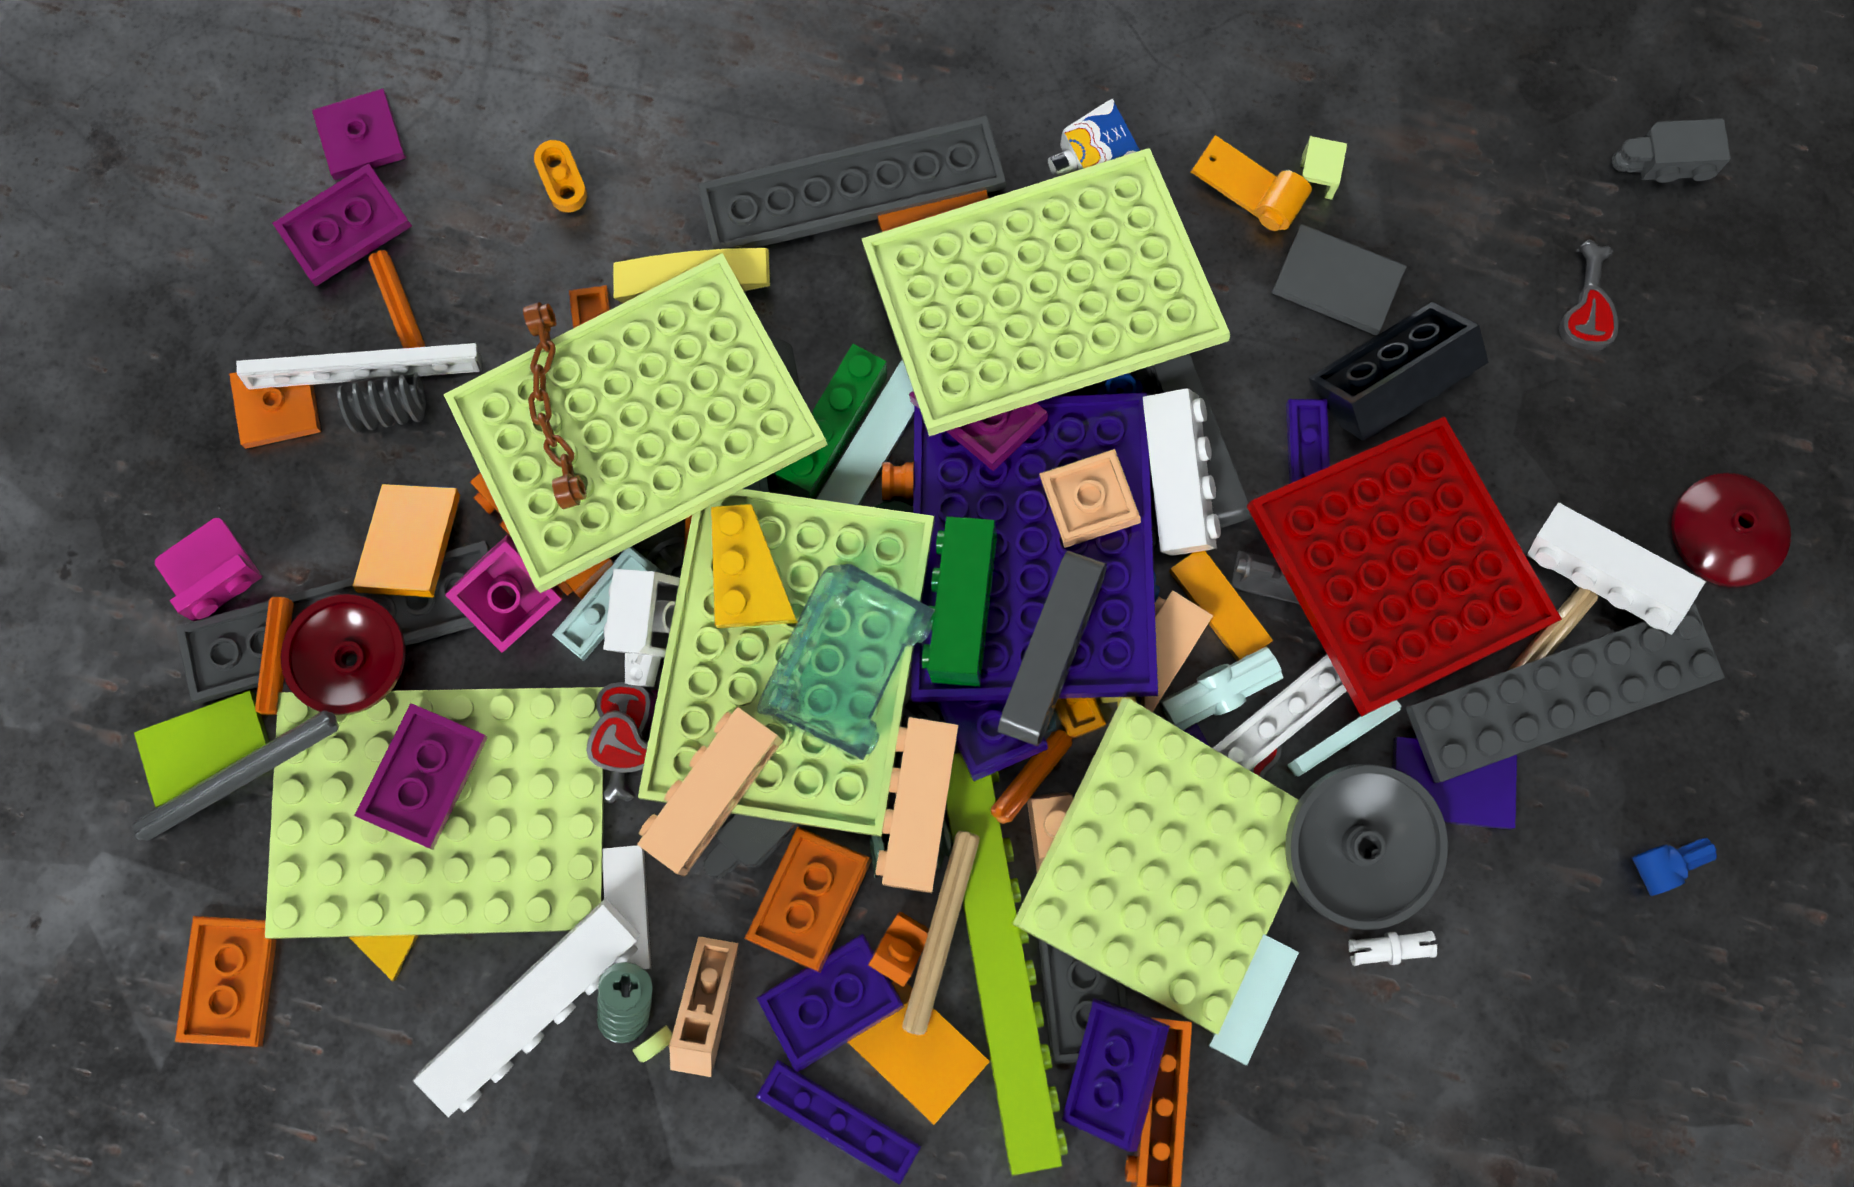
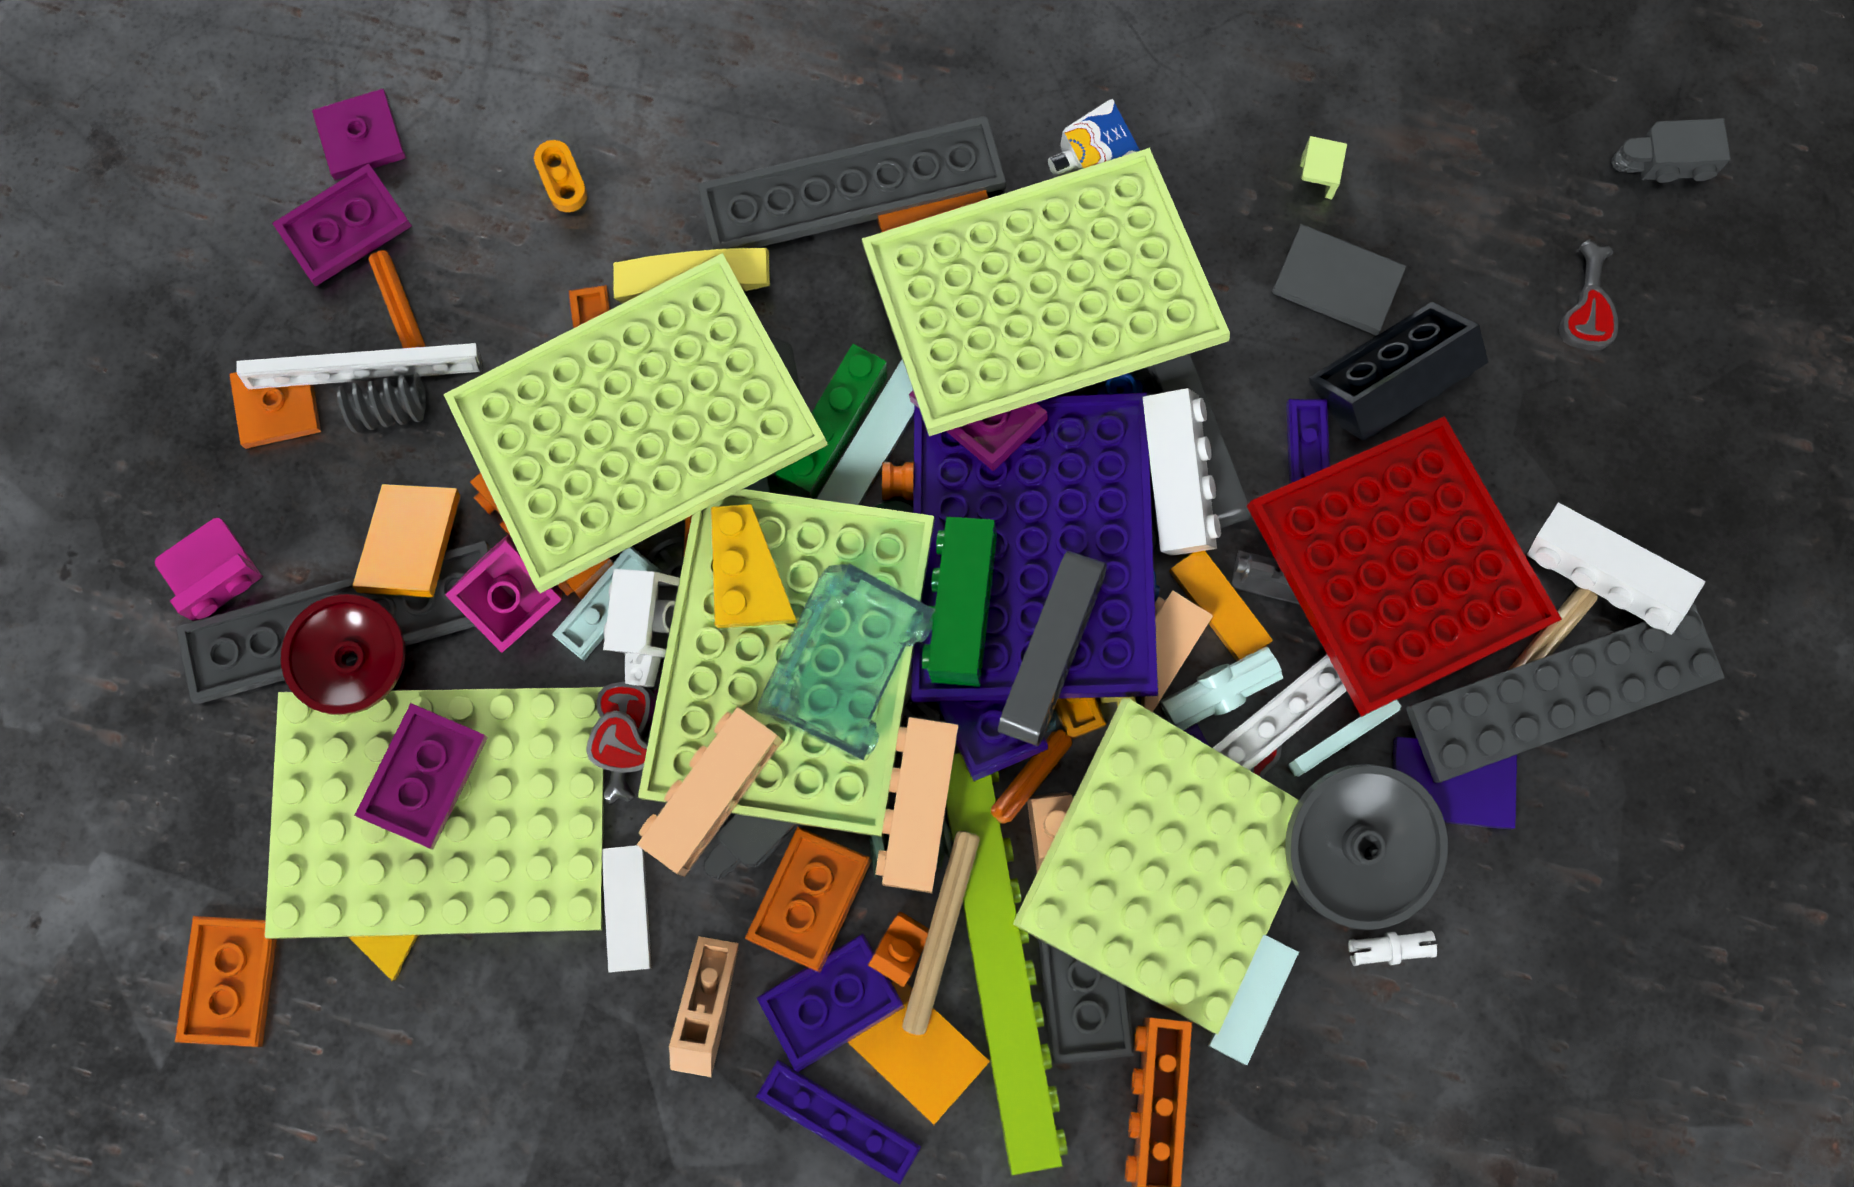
(199, 744): lime tile -> none
(235, 775): dark grey axle -> none
(271, 675): orange axle -> none
(527, 1008): white brick -> none
(568, 488): dark orange piece -> none
(624, 1002): sand green piece -> none
(653, 1044): yellowish green tile -> none
(1090, 498): light nougat tile -> none
(1115, 1074): dark purple tile -> none
(1251, 186): light orange door -> none
(1668, 867): blue axle -> none
(1714, 541): dark red dish -> none

